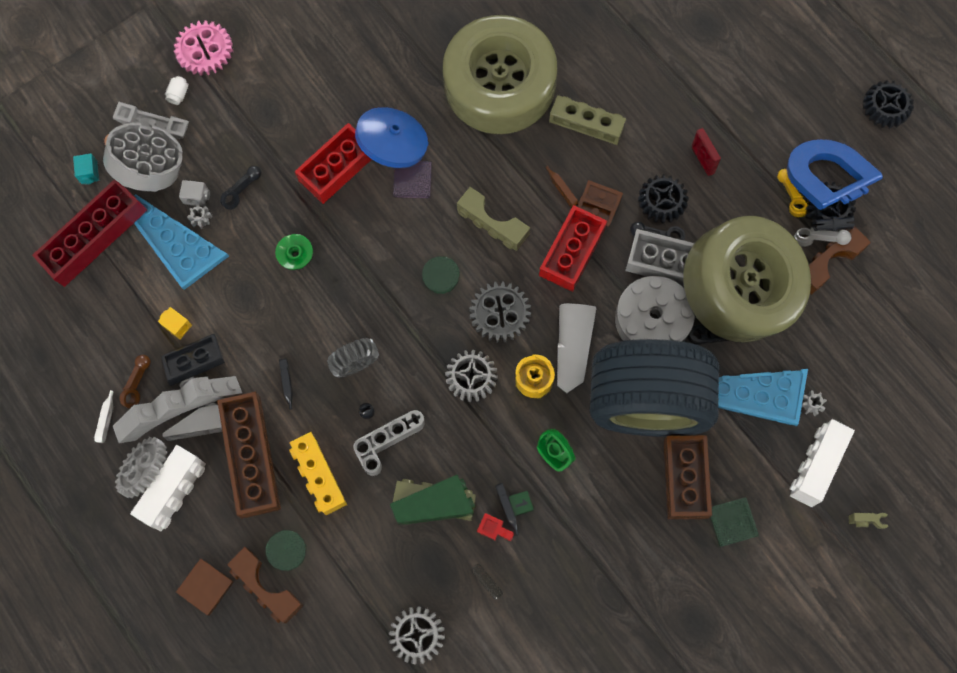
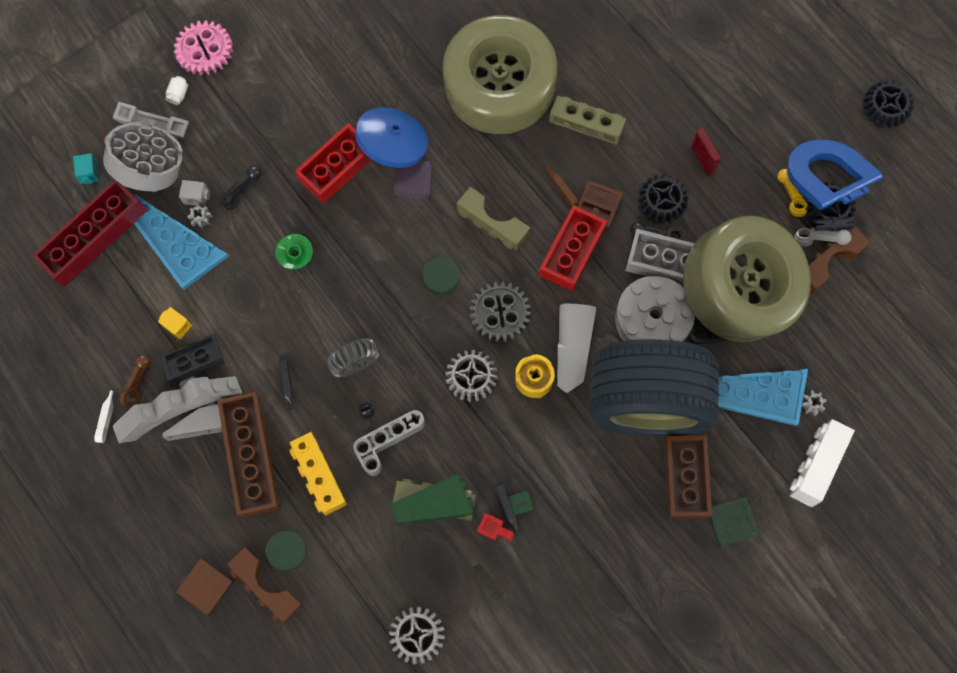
(141, 467): light grey gear -> none
(169, 489): white brick -> none
(555, 450): green piece -> none
(865, 519): olive plate -> none

